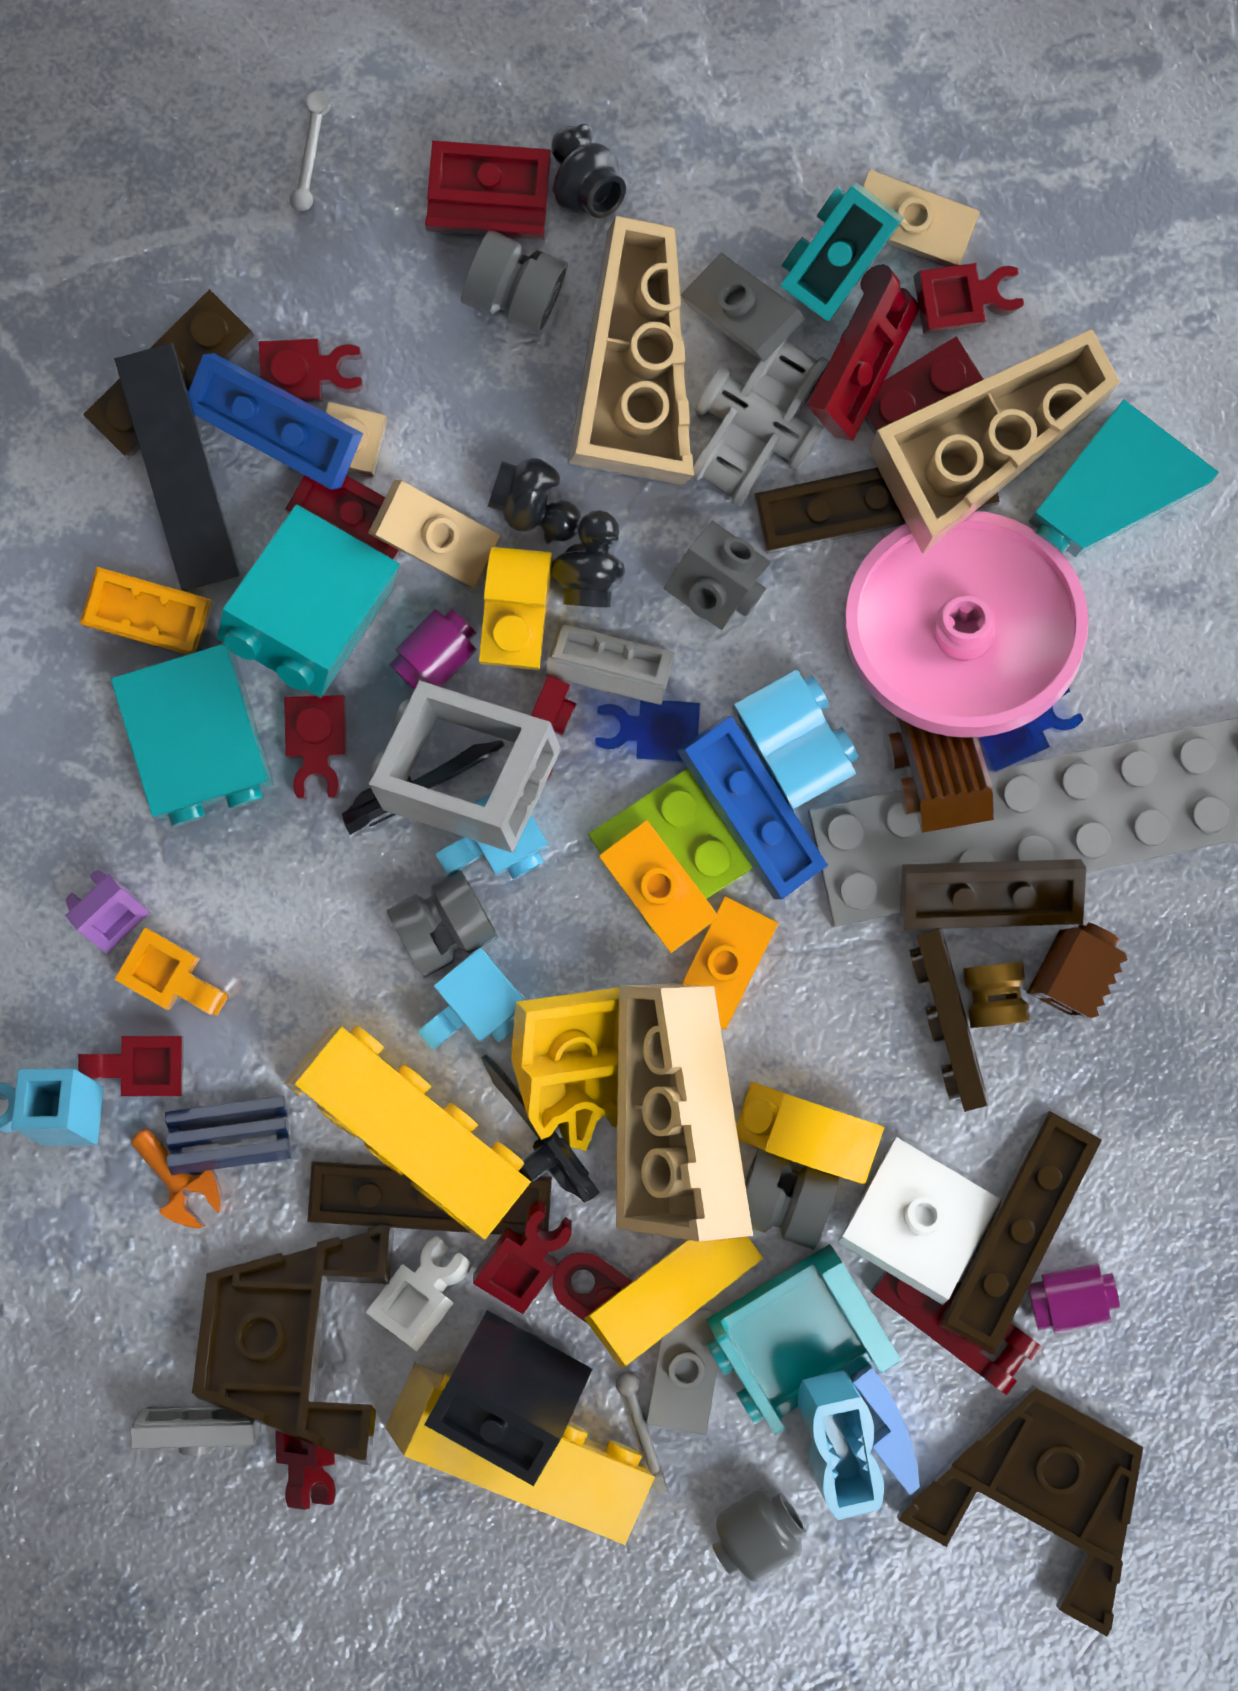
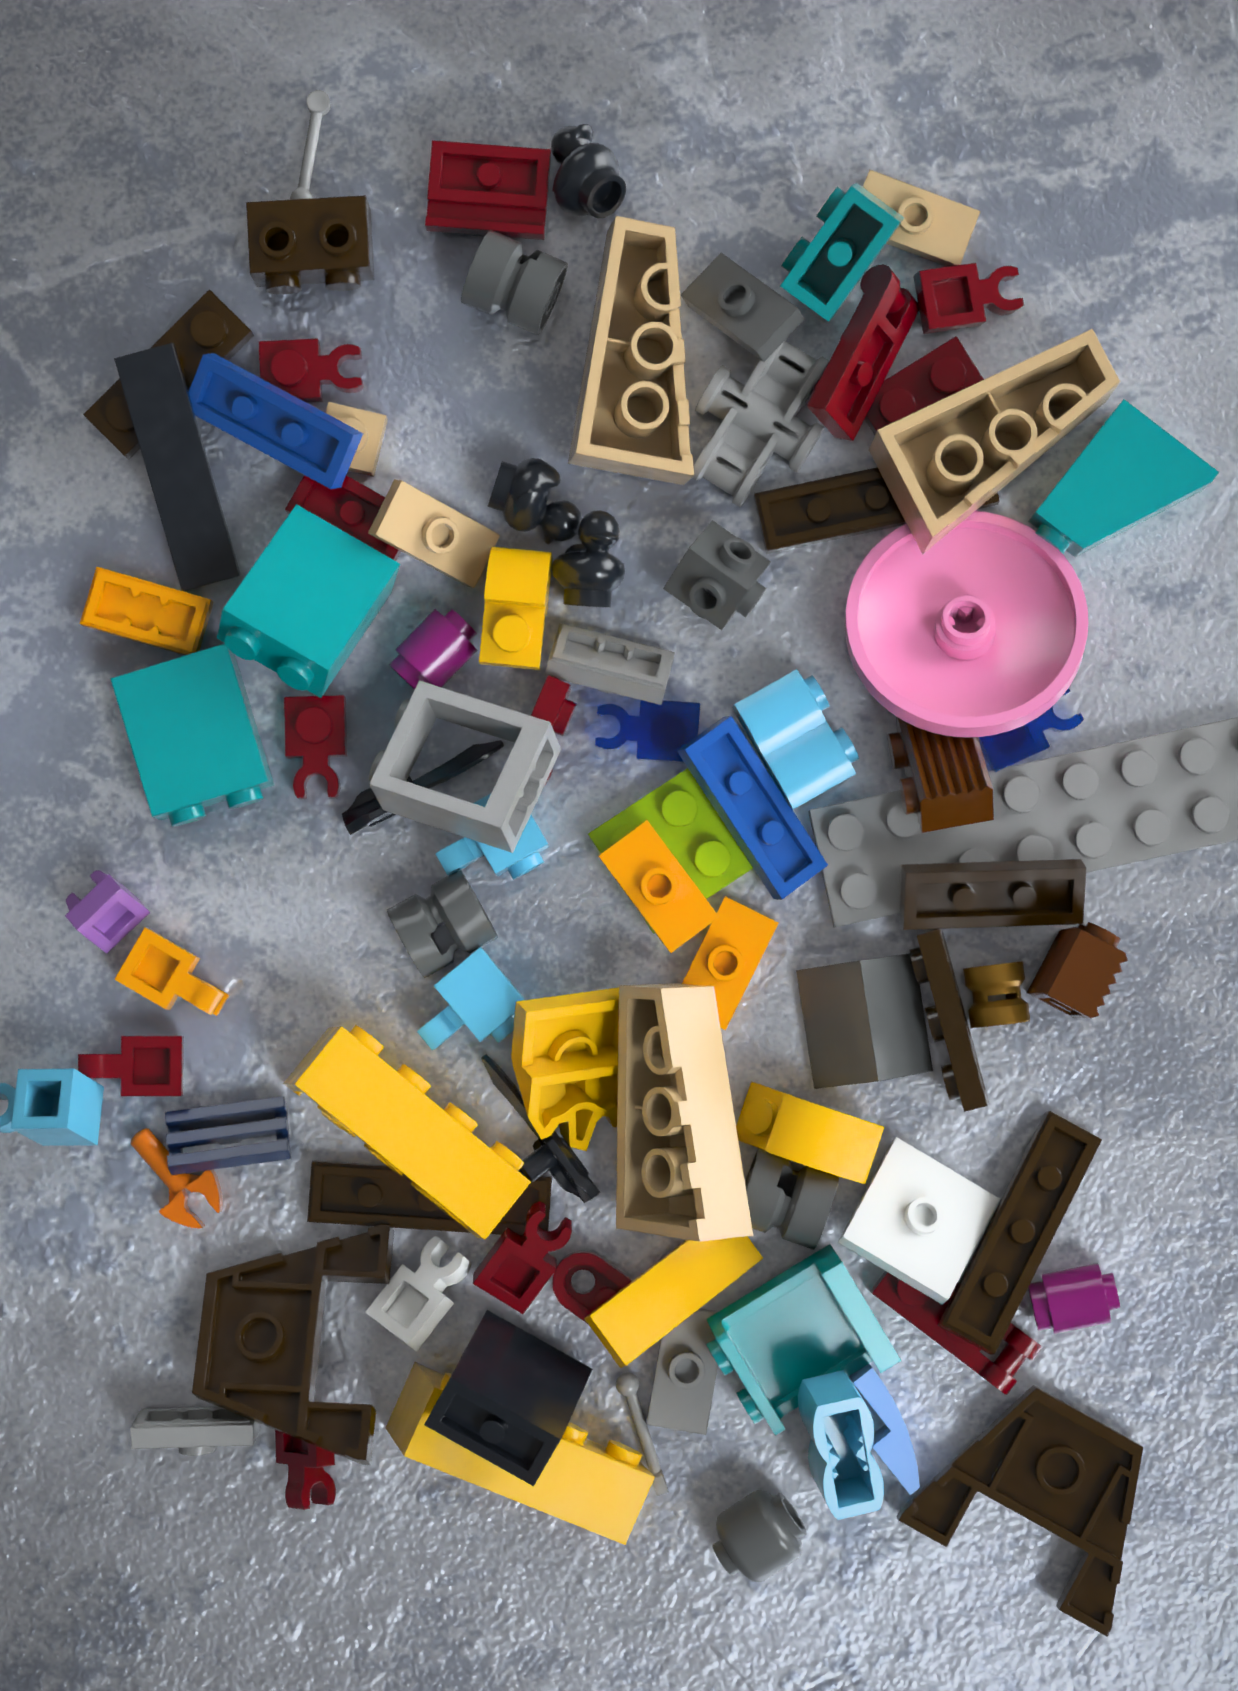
(310, 243): none -> dark brown brick
(864, 1021): none -> dark grey slope

